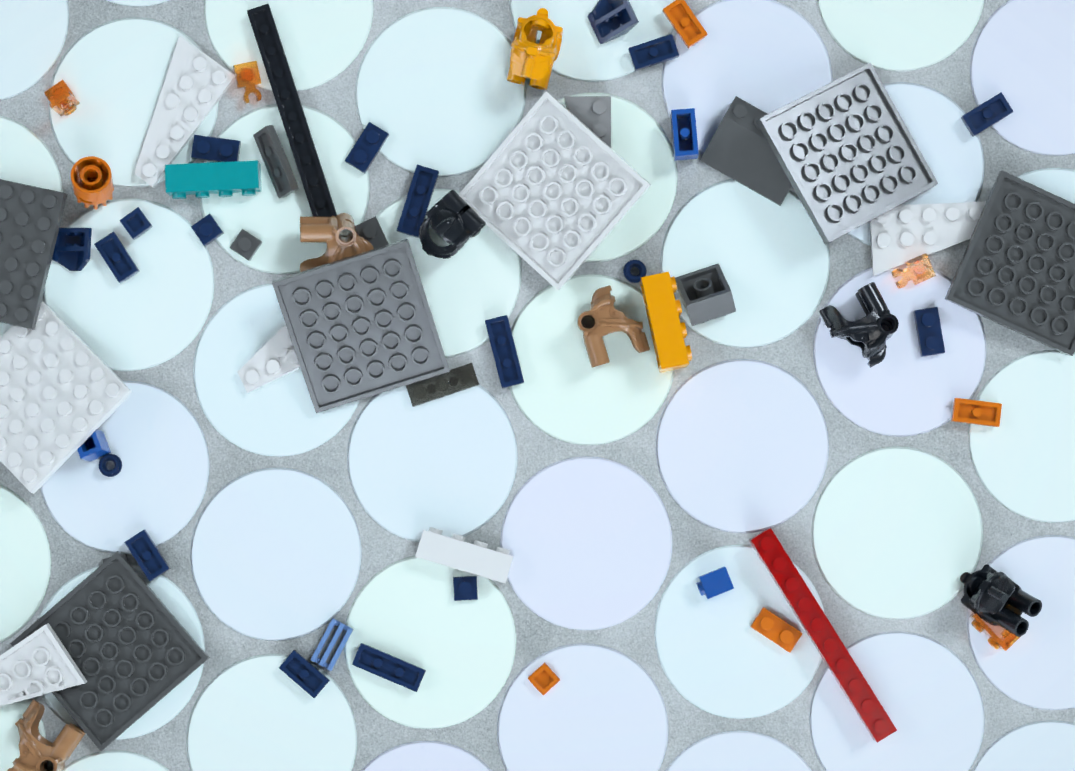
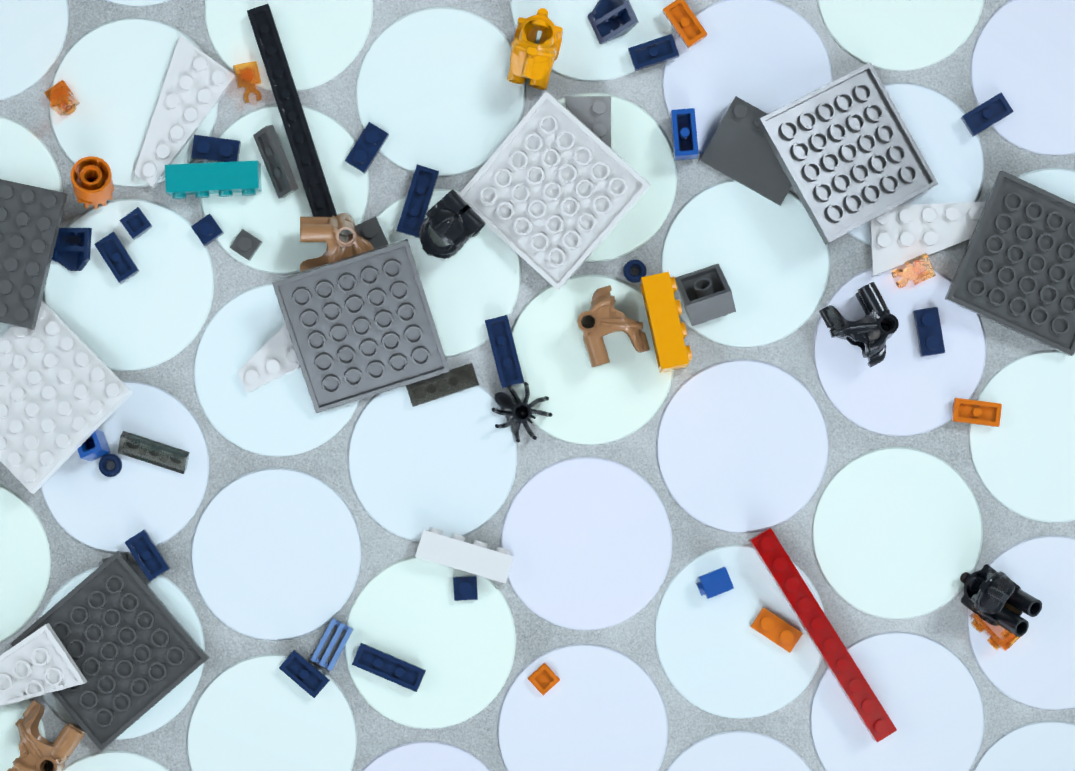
(153, 452): none -> clear smoke plate
(520, 412): none -> black animal

